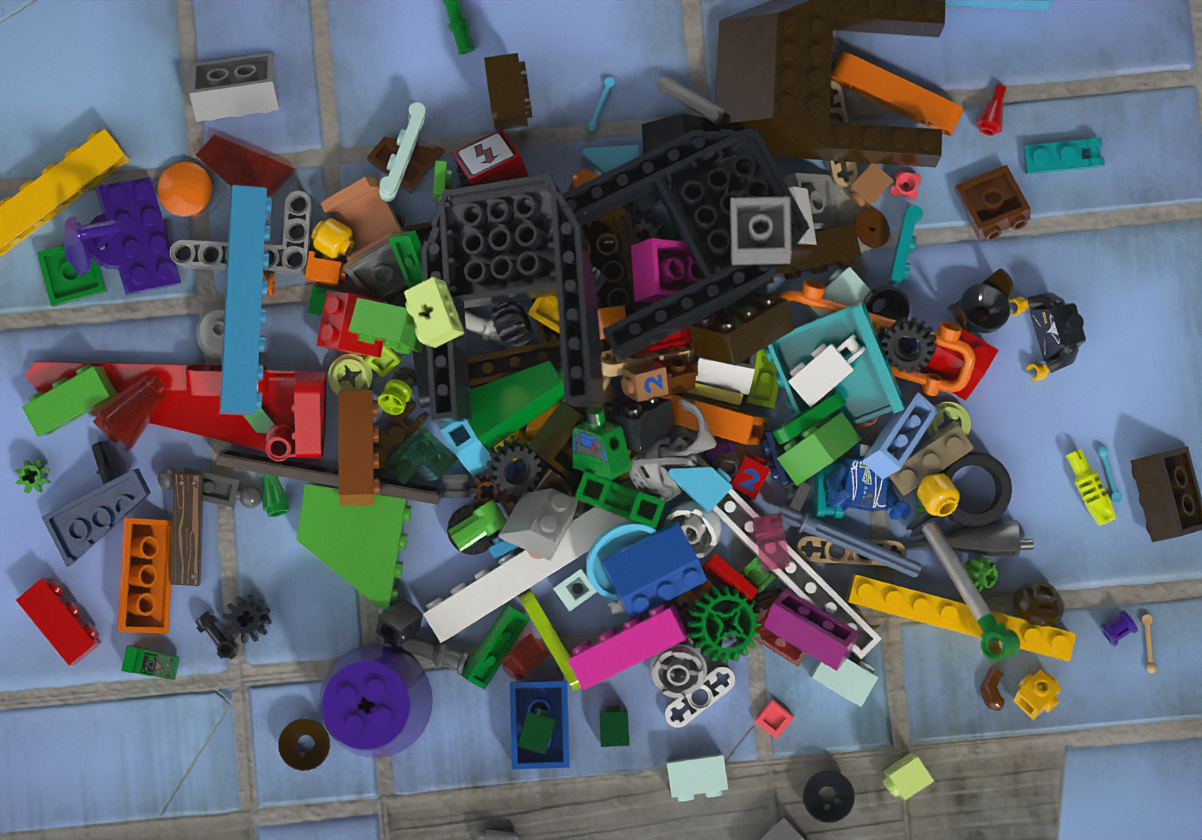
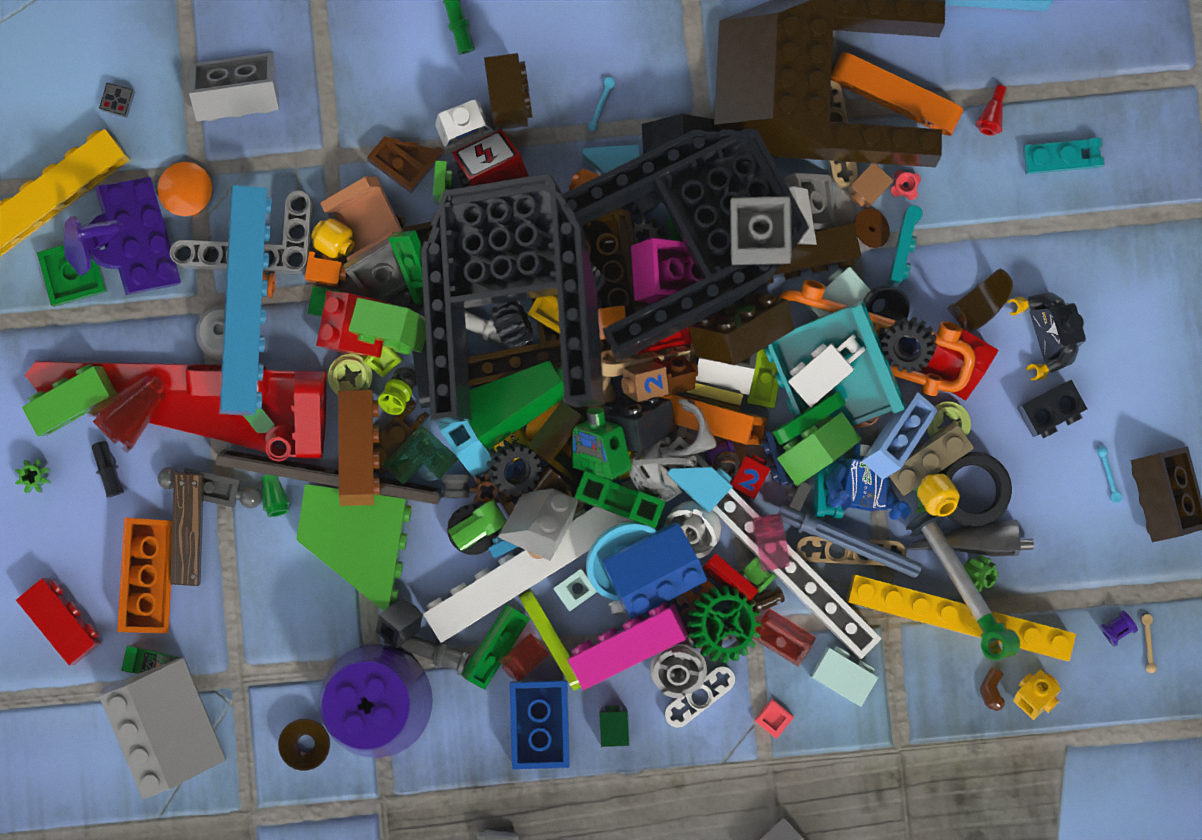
(93, 515): dark blue wing -> none
(116, 100): none -> tile
(162, 727): none -> light grey slope
(225, 648): black bar -> none
(243, 166): clear red wing -> none
(251, 628): black gear -> none
(398, 163): light aqua plate -> none
(434, 301): yellowish green brick -> none
(463, 124): none -> white torso
(537, 730): dark green brick -> none
(690, 99): light grey axle -> none
(697, 776): light aqua brick -> none
(811, 629): magenta brick -> none
(839, 807): black piece -> none
(906, 777): yellowish green brick -> none
(991, 301): black piece -> none
(994, 203): reddish brown plate -> none
(1038, 609): dark brown piece -> none
(1050, 404): none -> black brick
(1091, 488): neon yellow hinge -> none

